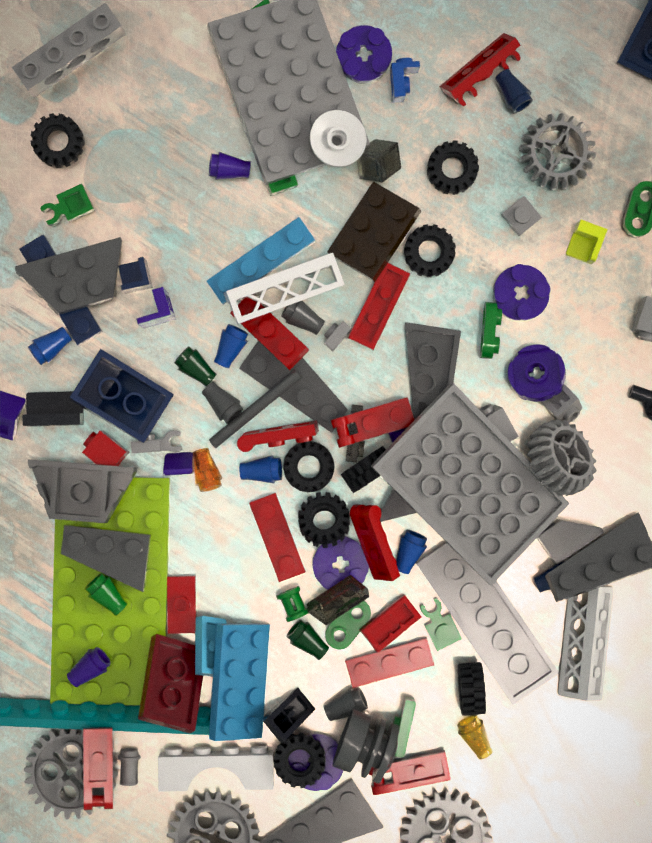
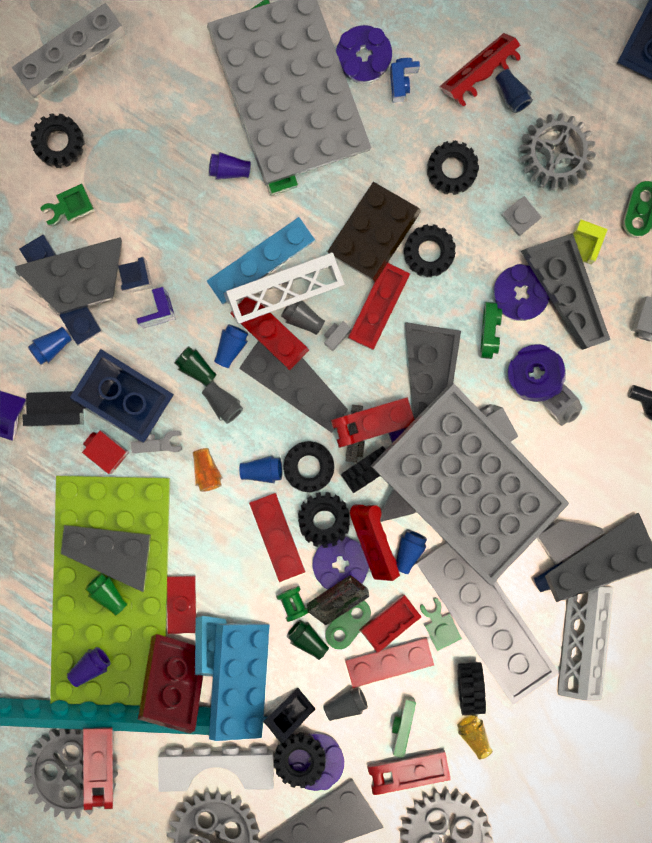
(81, 489): dark grey wing -> none
(129, 766): light grey pin -> none
(178, 463): dark purple slope -> none
(255, 408): dark grey bar -> none
(276, 435): red plate -> none
(347, 129): white dish -> none
(366, 746): dark grey wheel -> none
(379, 161): clear smoke panel -> none
(561, 457): light grey gear -> none
(569, 288): none -> dark grey wing

